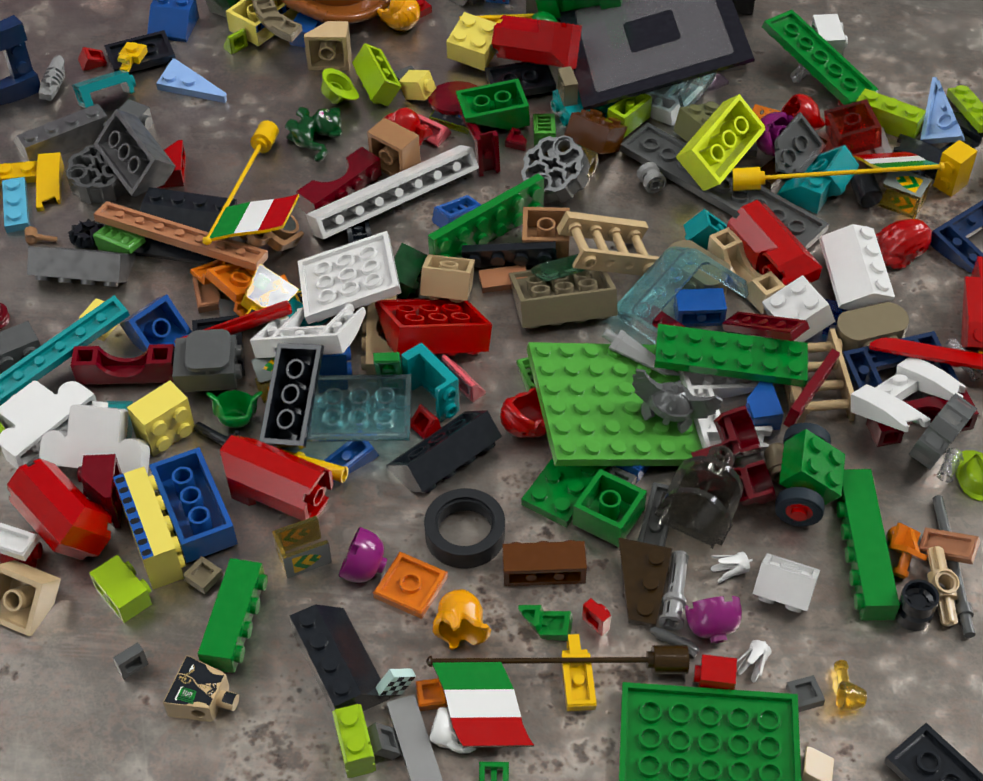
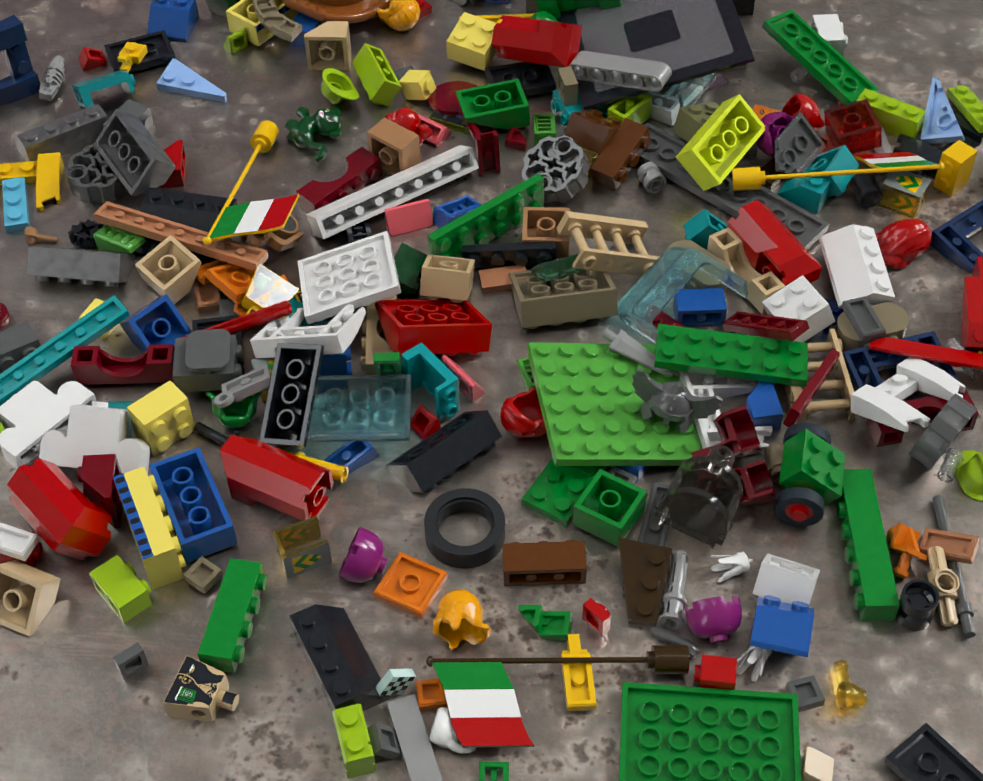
(169, 269): none -> tan slope
(244, 386): none -> light grey hinge
(408, 217): none -> coral slope
(621, 71): none -> light grey beam
(621, 154): none -> reddish brown brick
(782, 626): none -> blue slope
(863, 319): none -> dark grey tile

